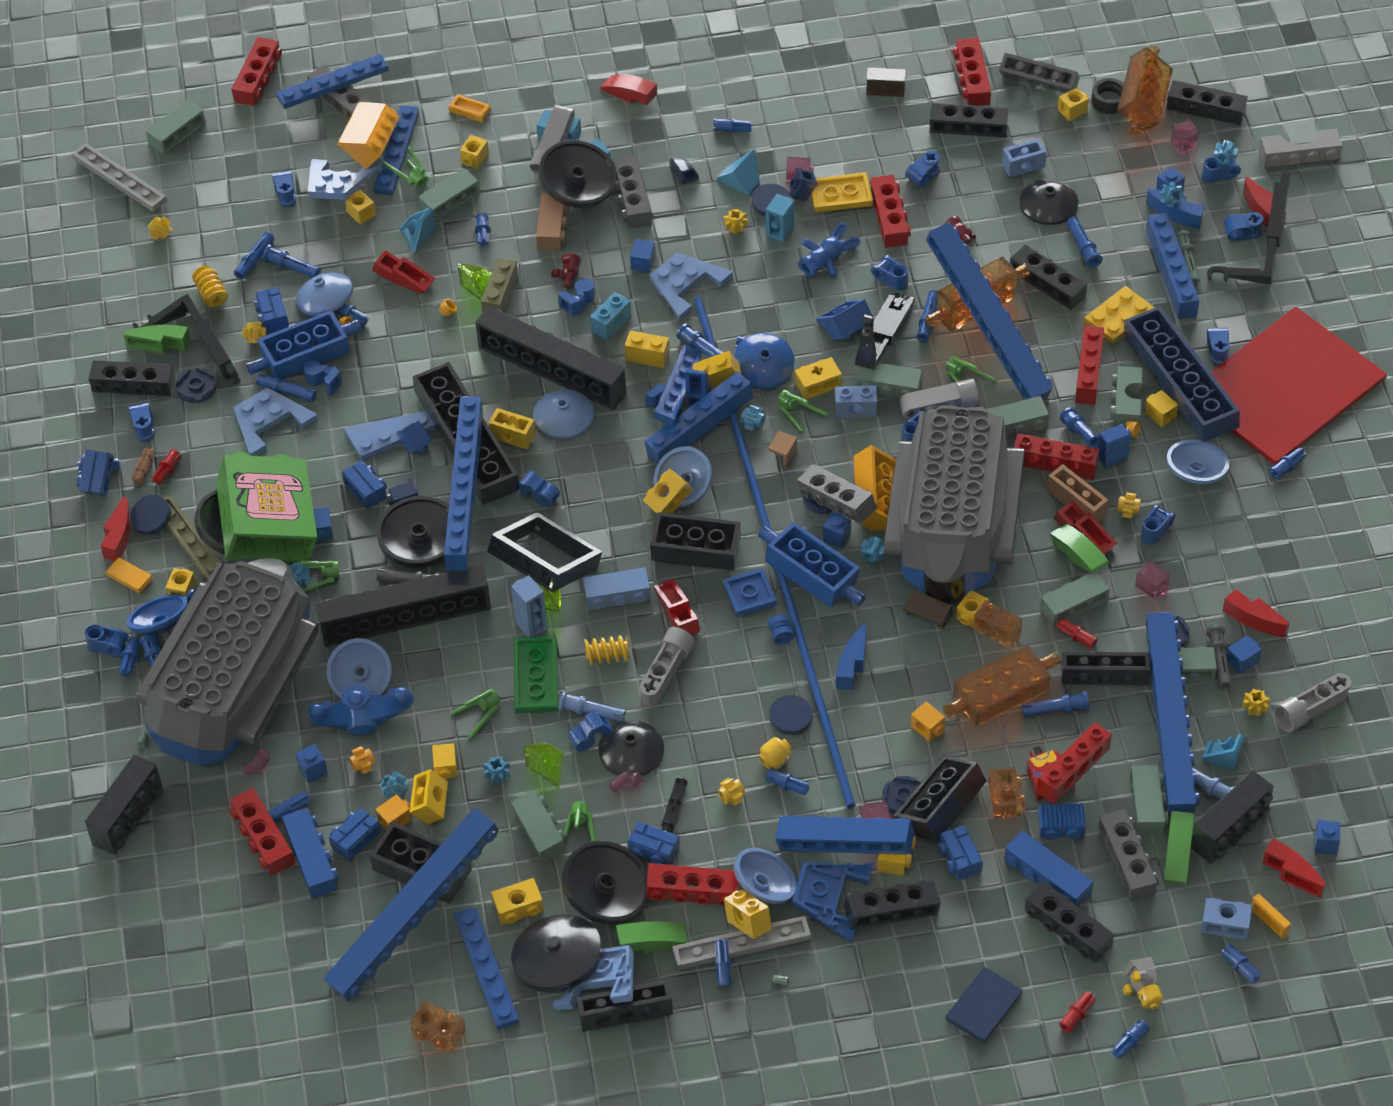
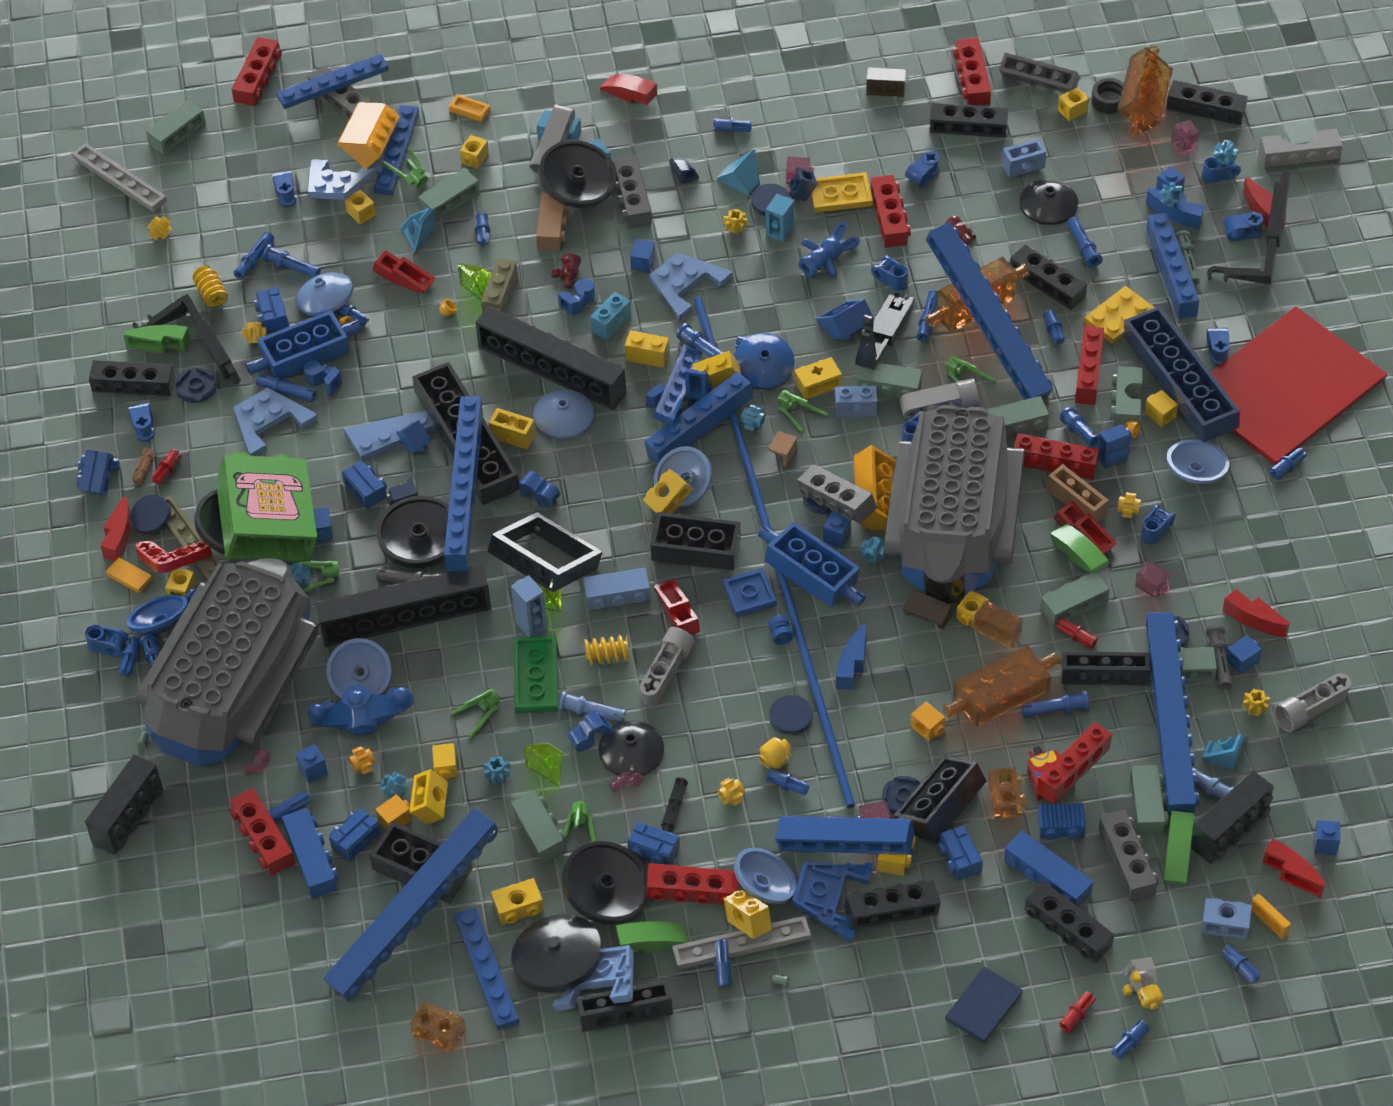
(165, 562): none -> red beam
(1054, 327): none -> blue axle

